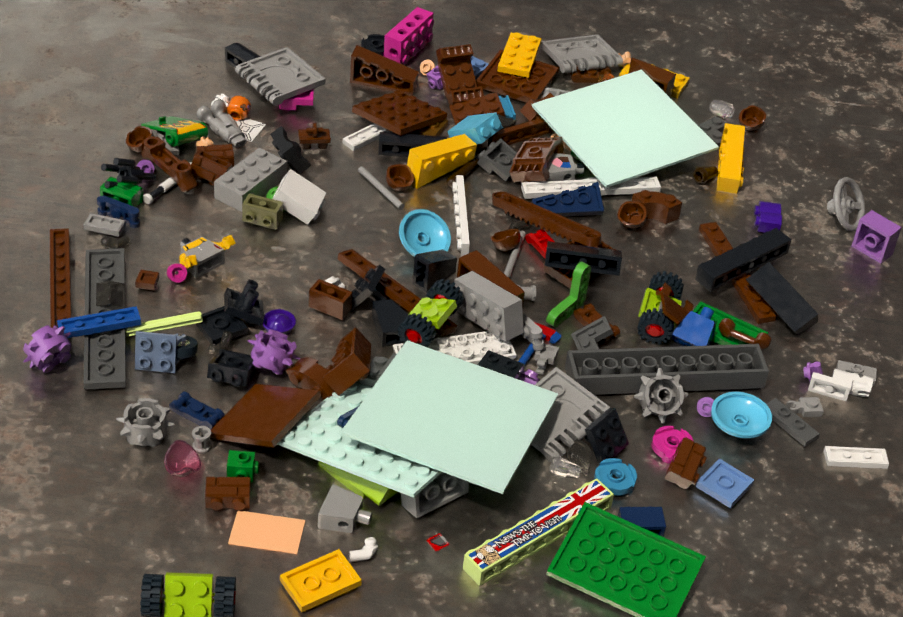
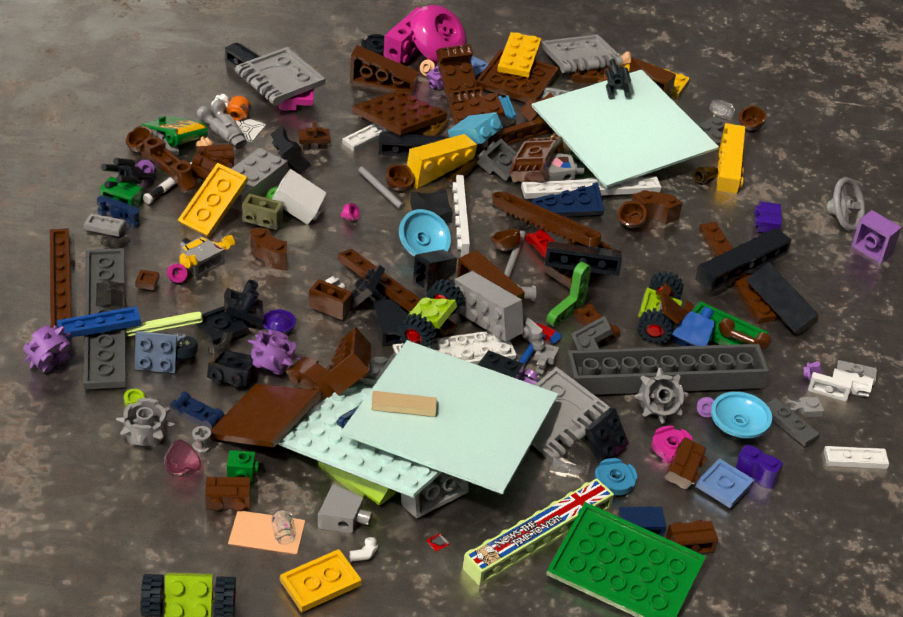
(132, 396): none -> lime tile
(213, 200): none -> yellow plate
(268, 249): none -> reddish brown brick
(283, 527): none -> clear brick
(350, 212): none -> dark pink tile
(403, 403): none -> tan tile
(434, 202): none -> black brick
(435, 29): none -> dark pink brick
(617, 78): none -> black plant
(696, 535): none -> reddish brown brick
(759, 466): none -> dark purple brick

